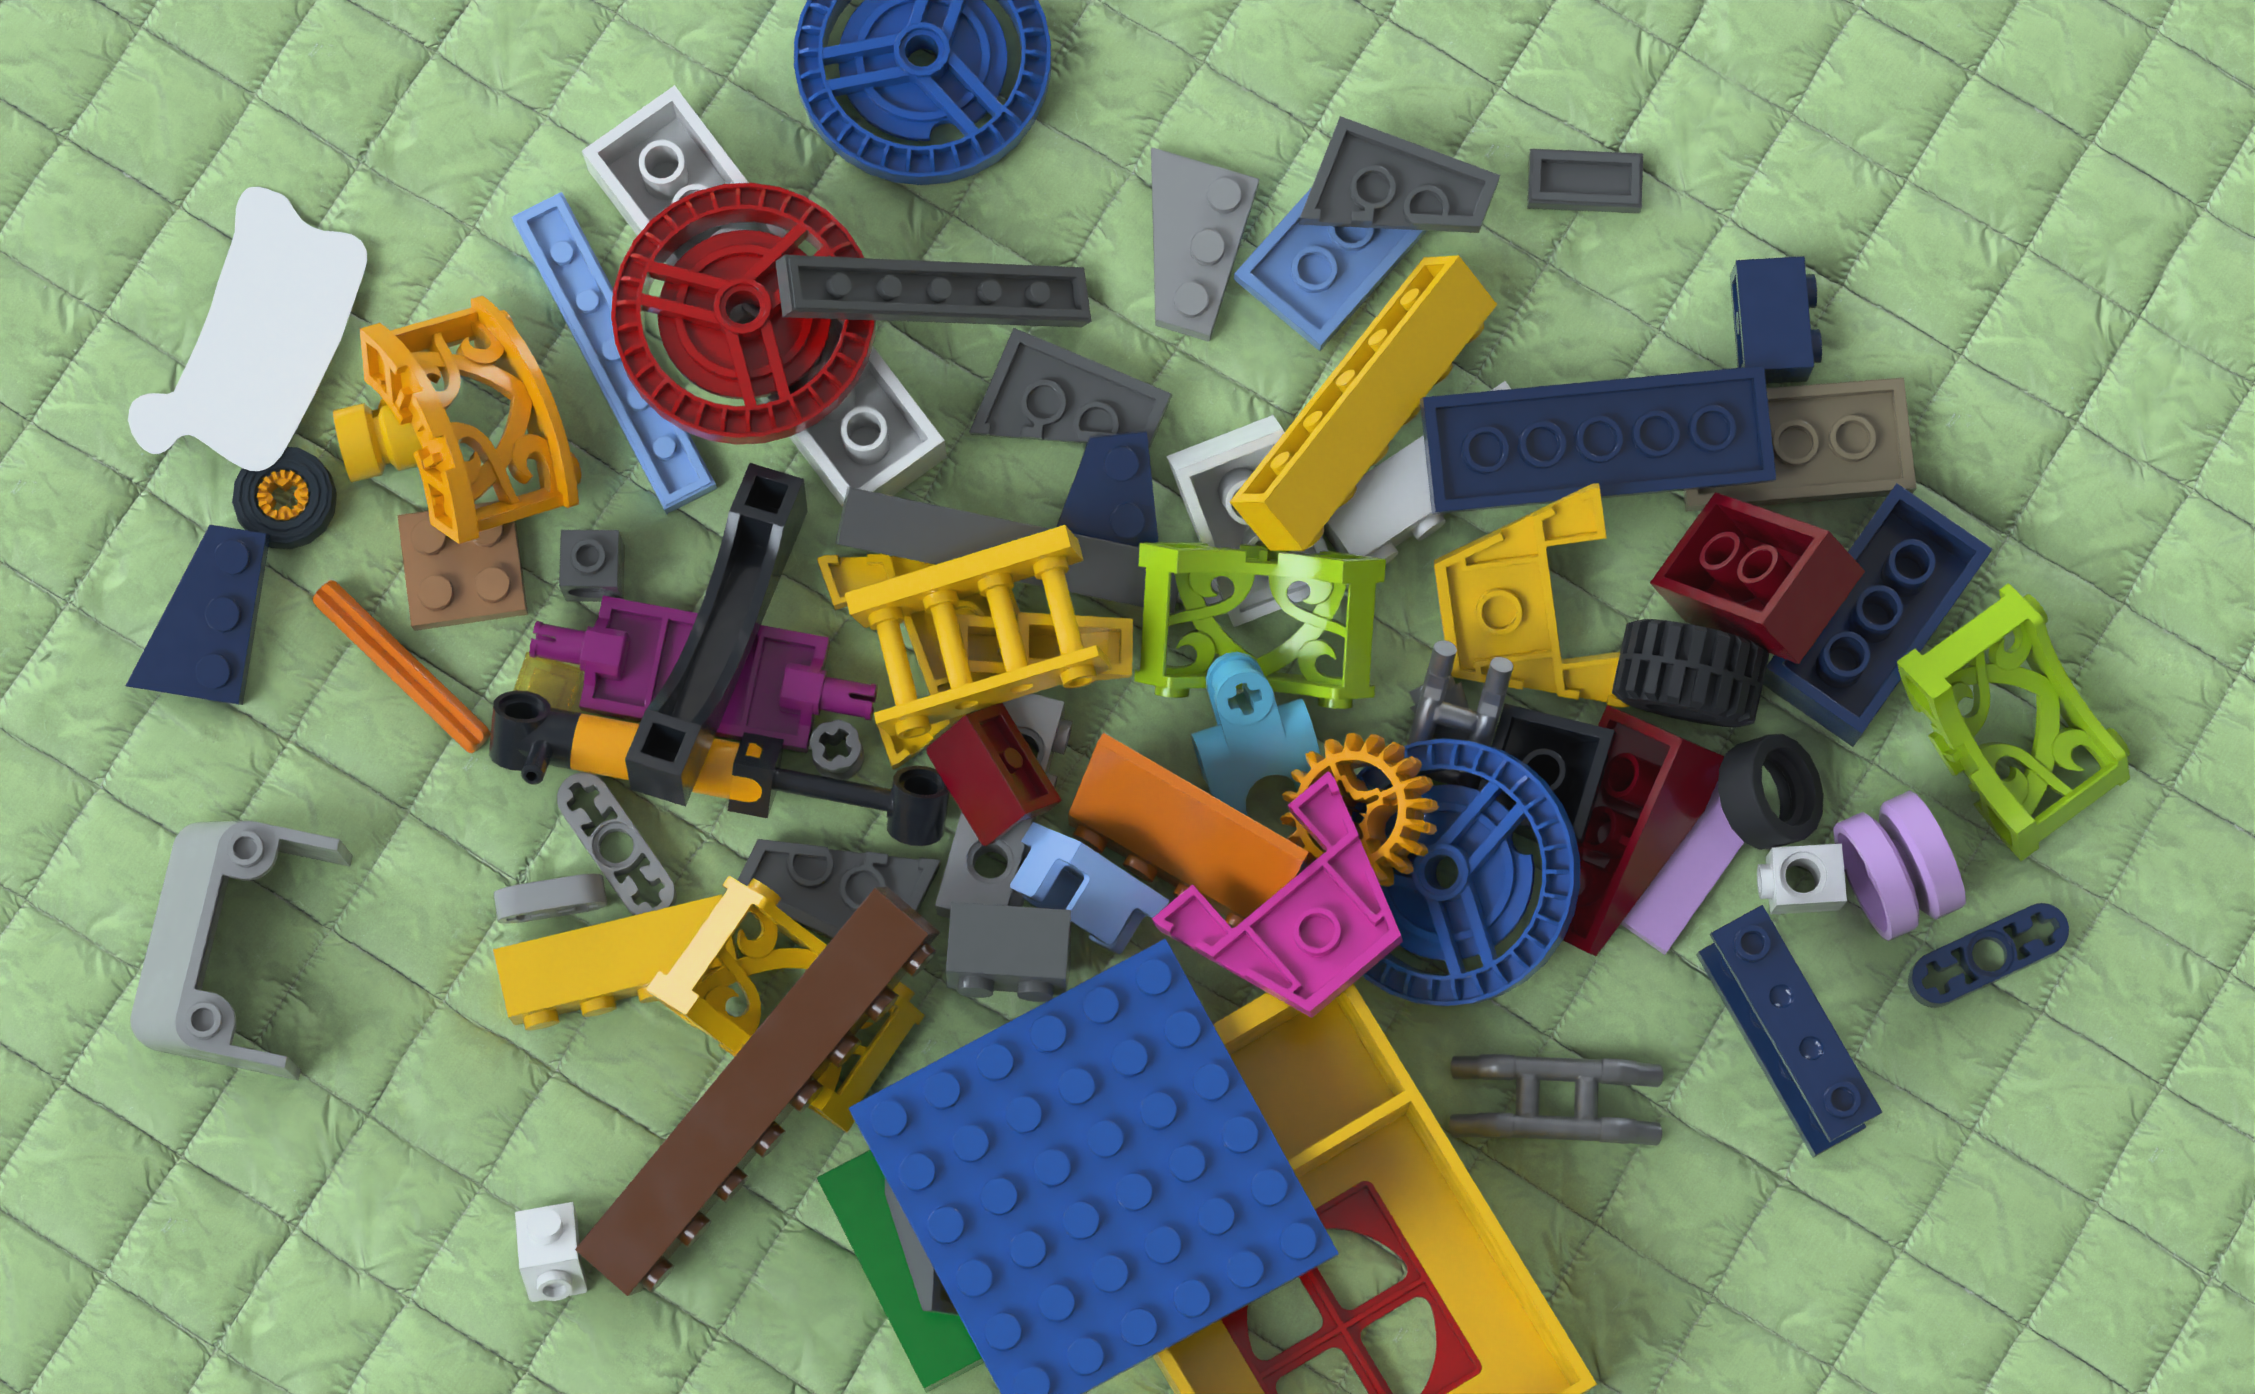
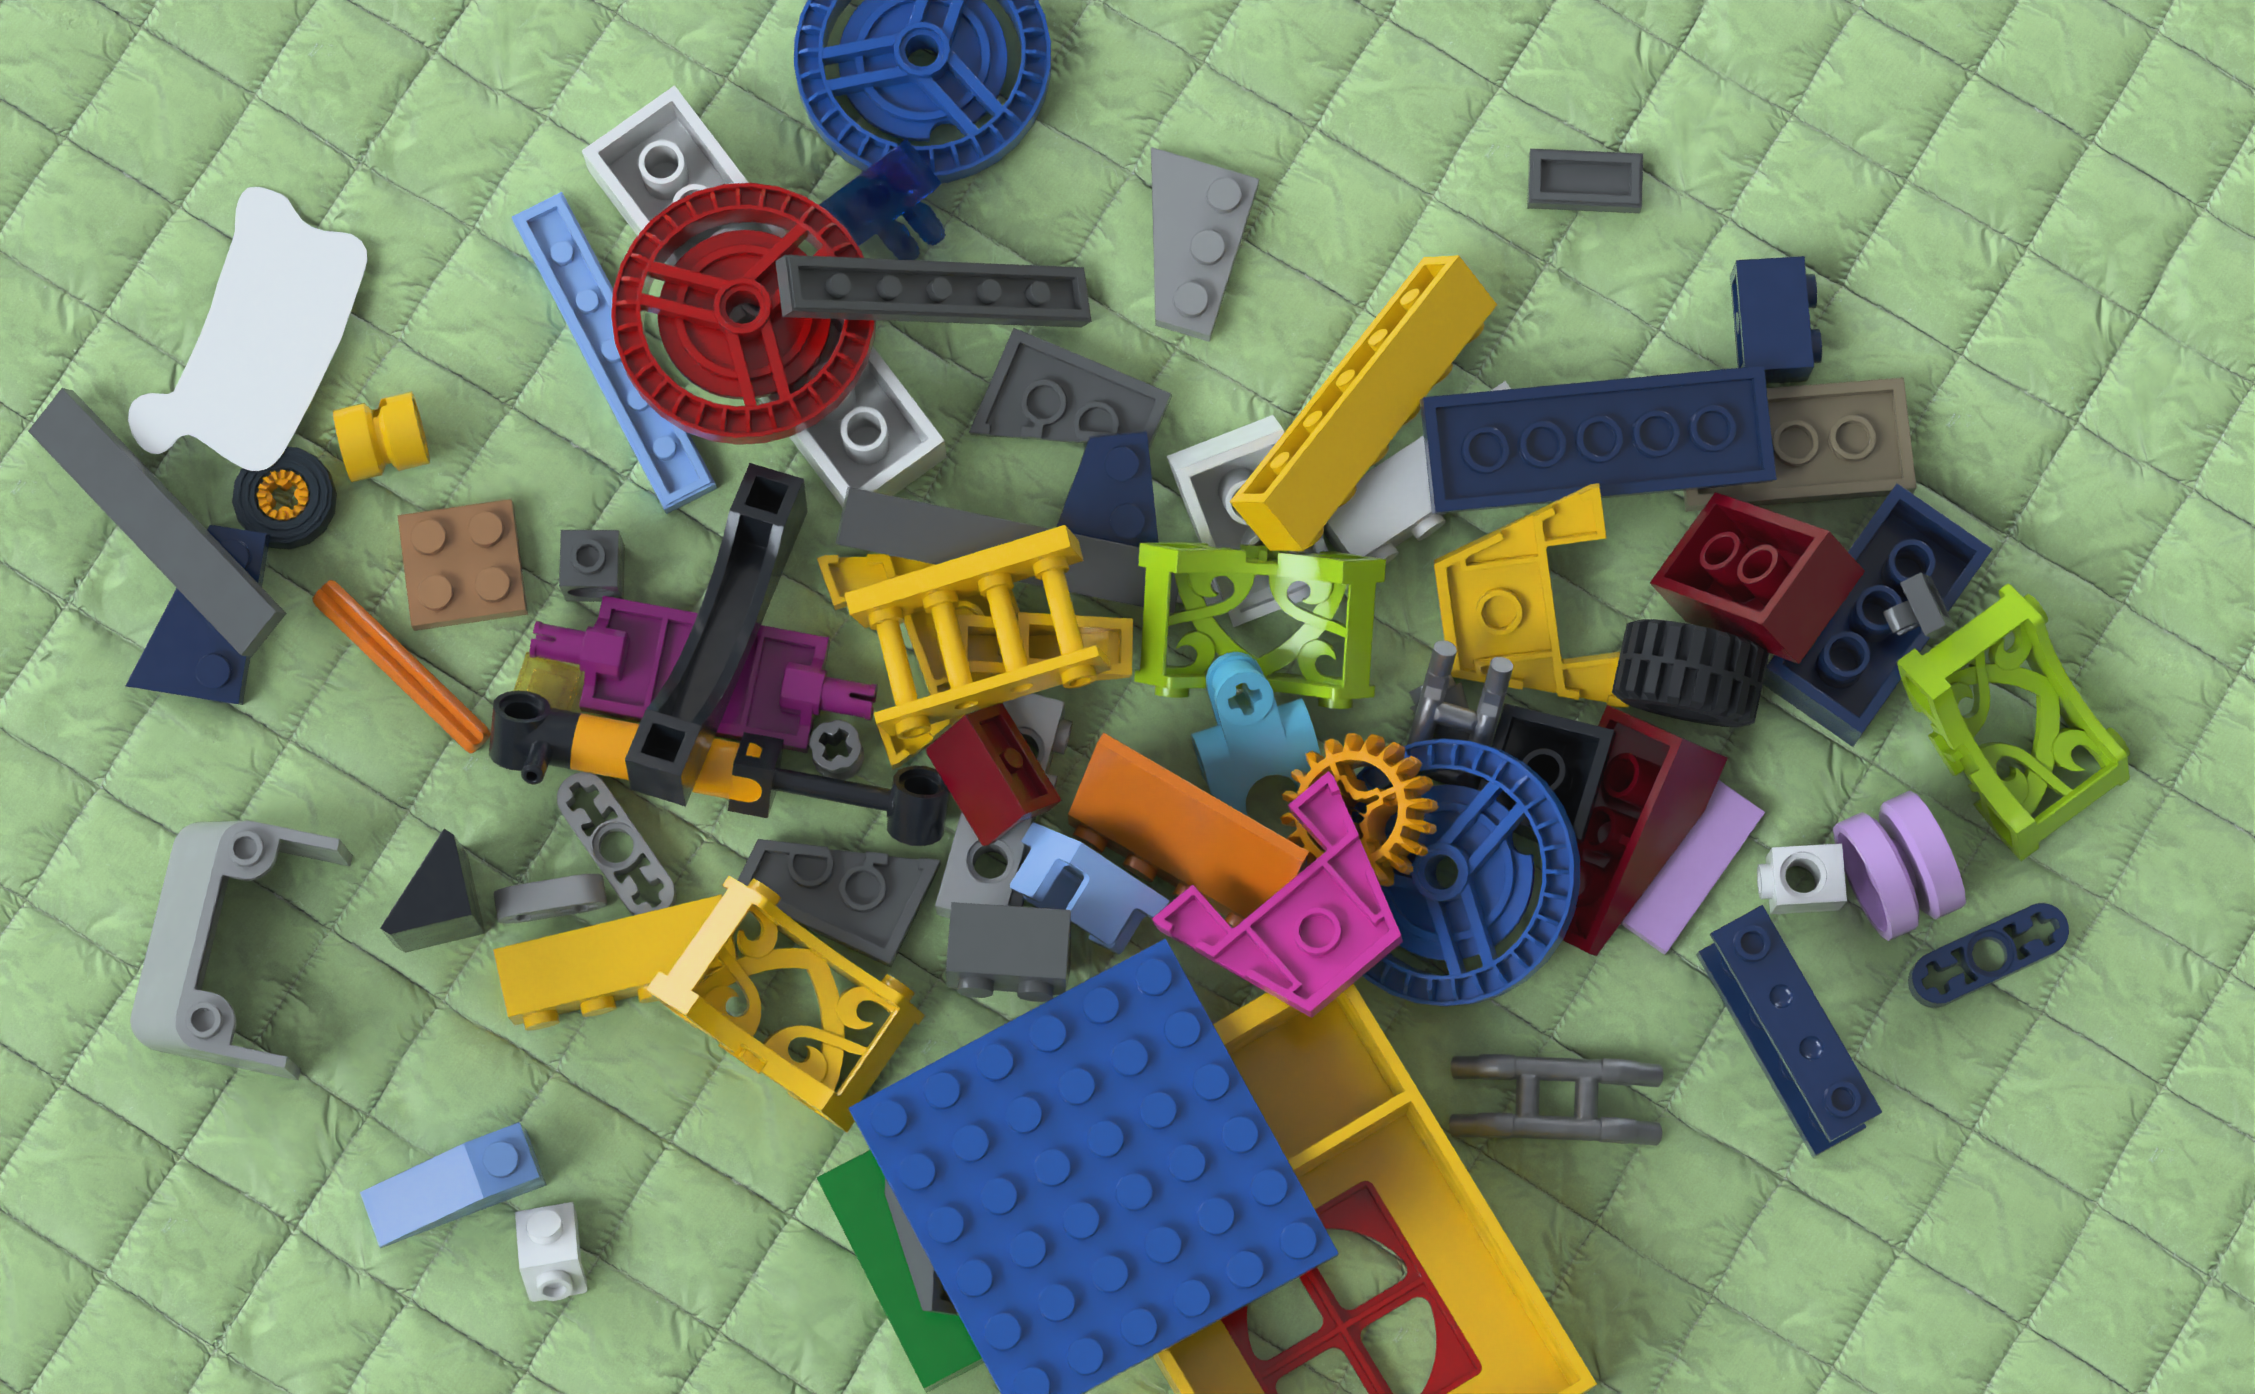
(157, 522): none -> dark grey tile
(400, 371): light orange fence -> none
(437, 902): none -> black slope
(454, 1185): none -> slope
(758, 1091): reddish brown brick -> none
(882, 194): none -> clear blue hinge
(1321, 273): medium blue plate -> none
(1395, 184): dark grey wing -> none
(1744, 796): black tyre -> none
(1922, 609): none -> dark grey tile

